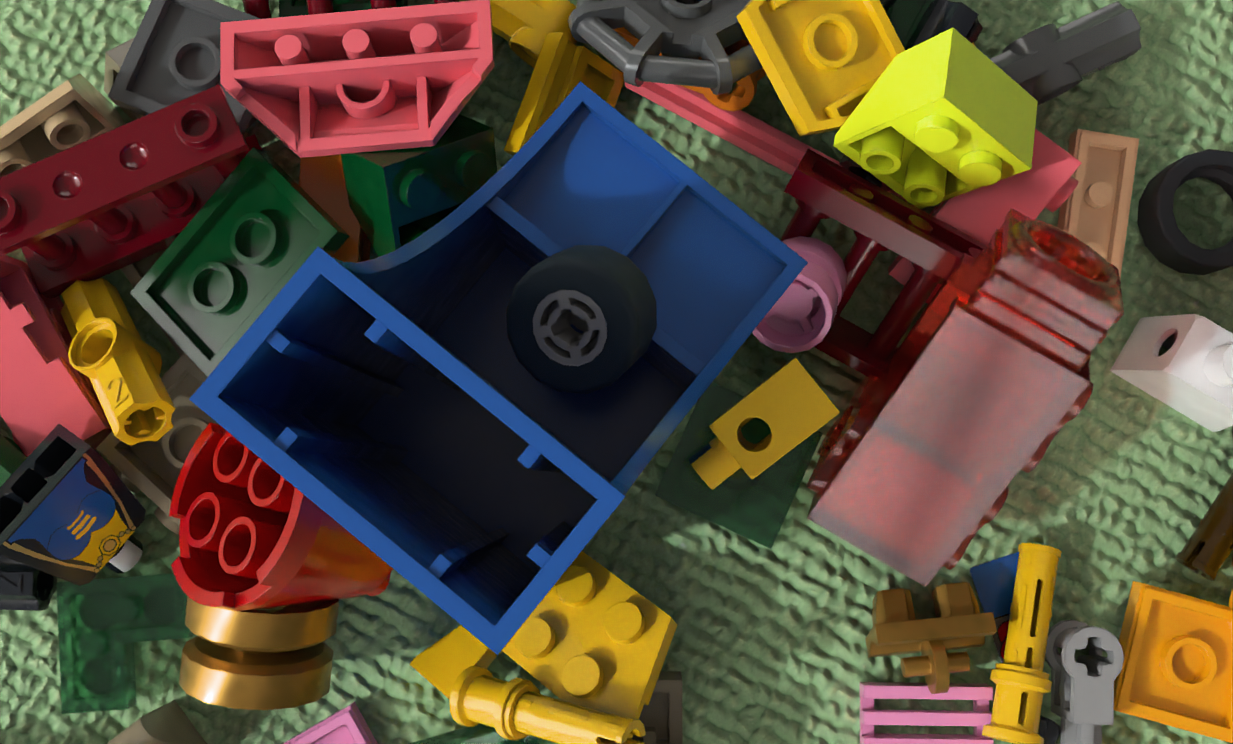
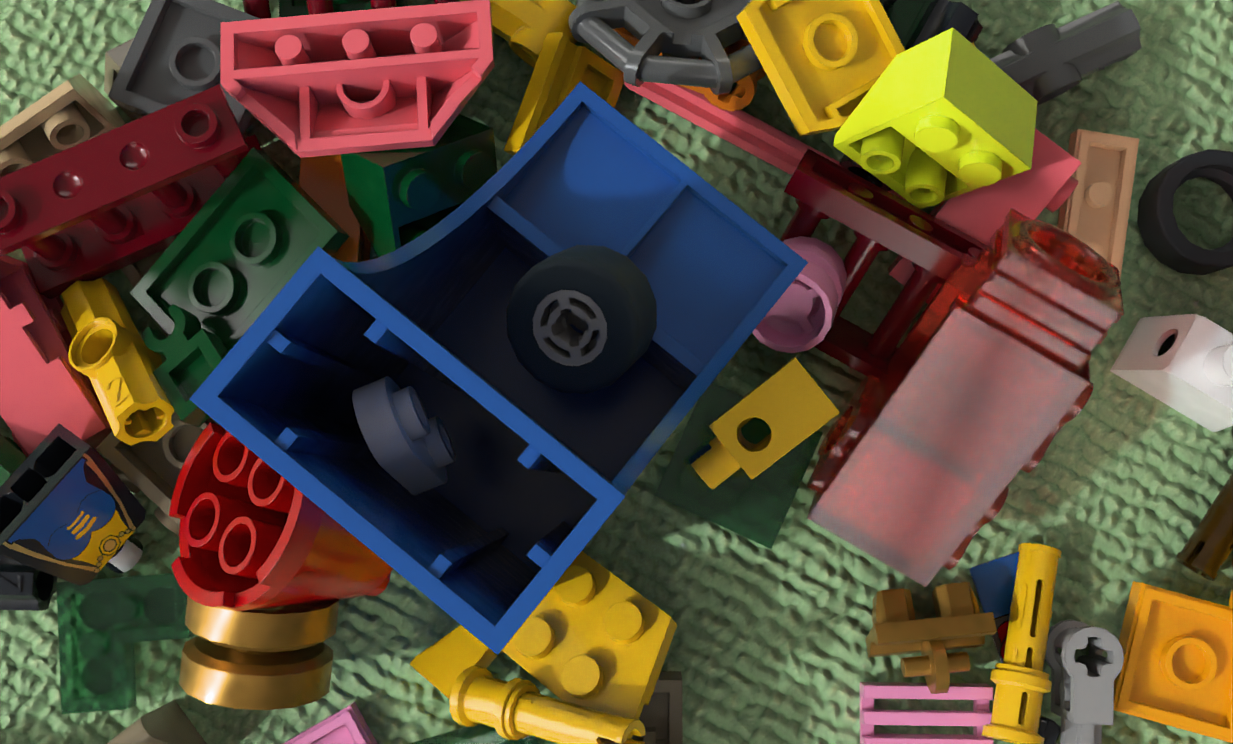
(190, 358): none -> dark green plate
(402, 436): none -> plate

